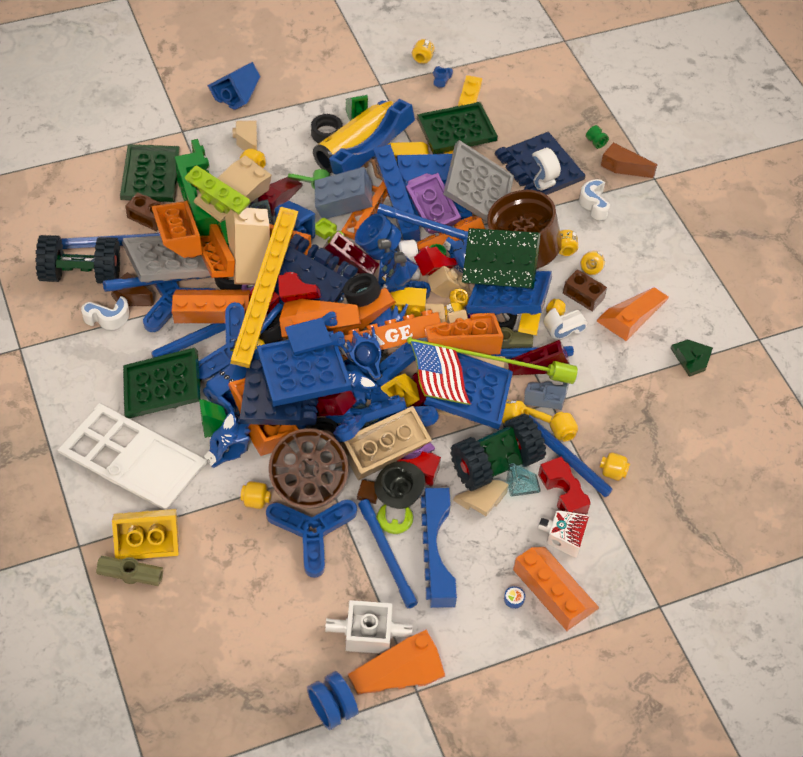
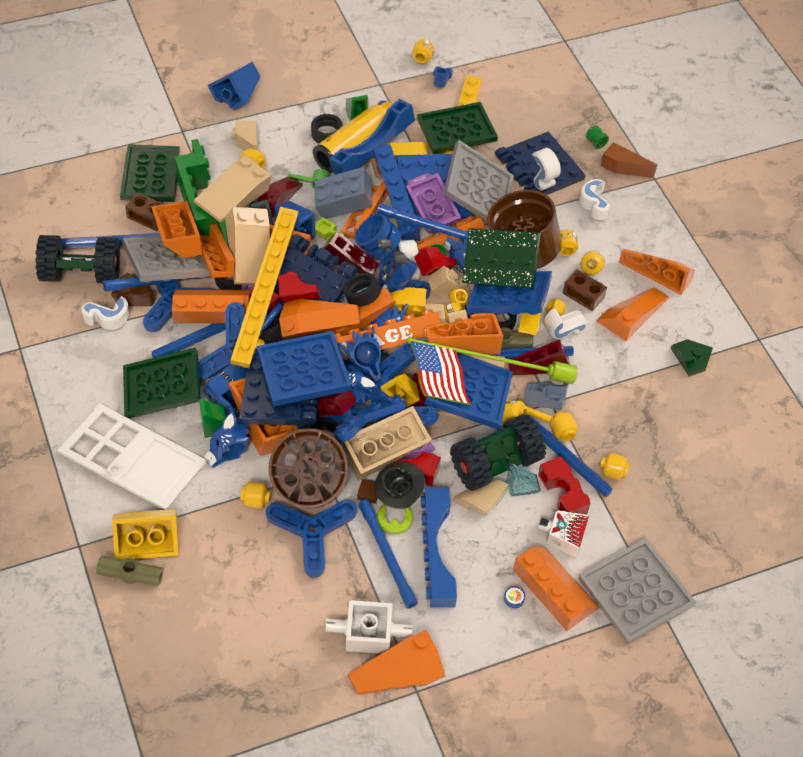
(216, 192): lime bracket -> none
(314, 334): blue flag -> none
(332, 700): blue wheel -> none
(636, 591): none -> light grey plate
(661, 270): none -> orange wedge

